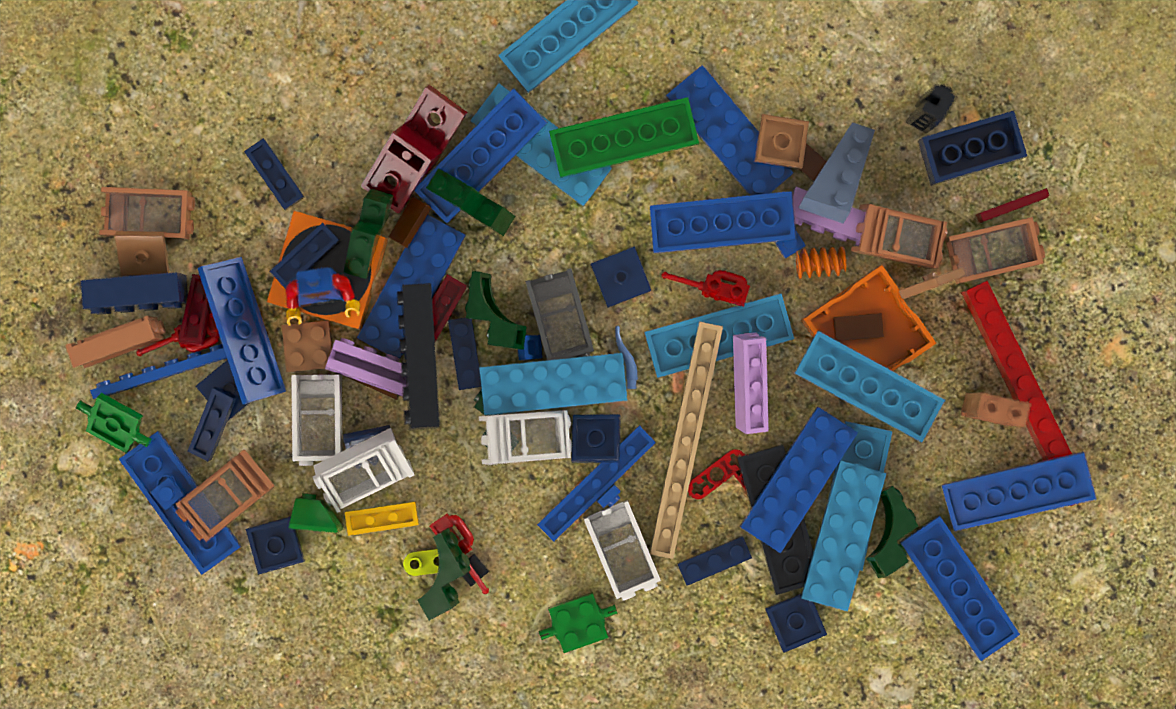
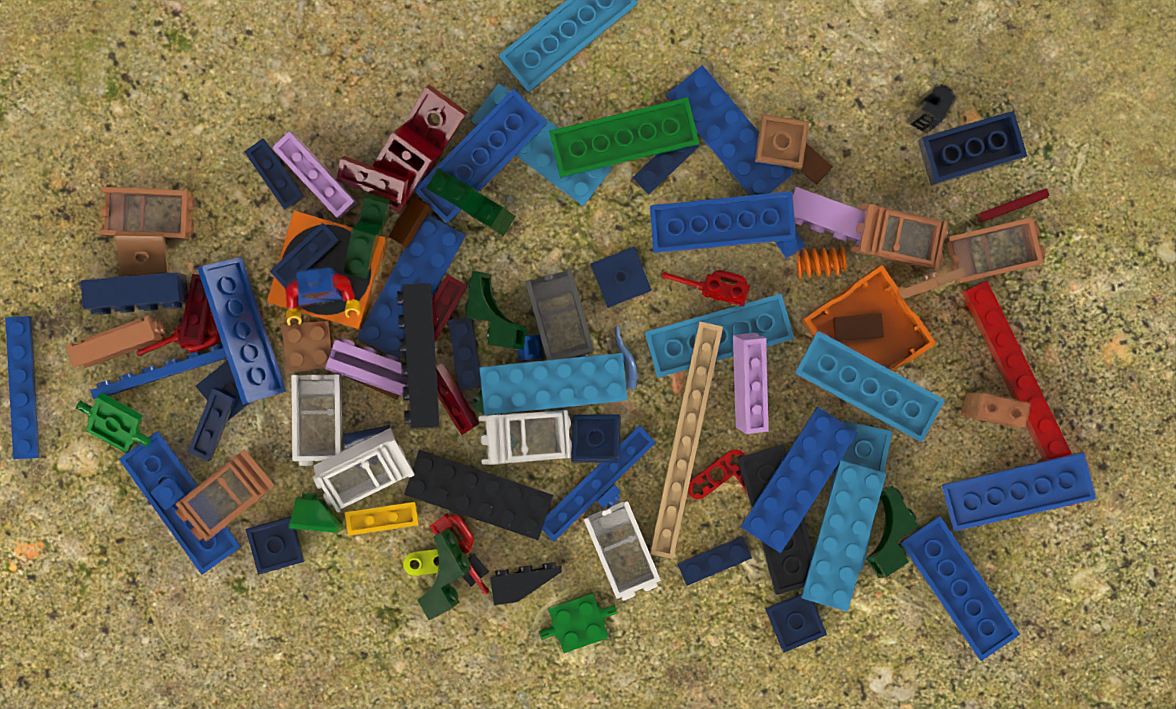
(22, 387): none -> blue plate
(315, 175): none -> lavender brick
(372, 179): none -> dark red plate
(454, 401): none -> dark red plate
(479, 494): none -> black plate
(514, 586): none -> black slope
(661, 167): none -> dark blue plate
(838, 181): sand blue wedge -> none

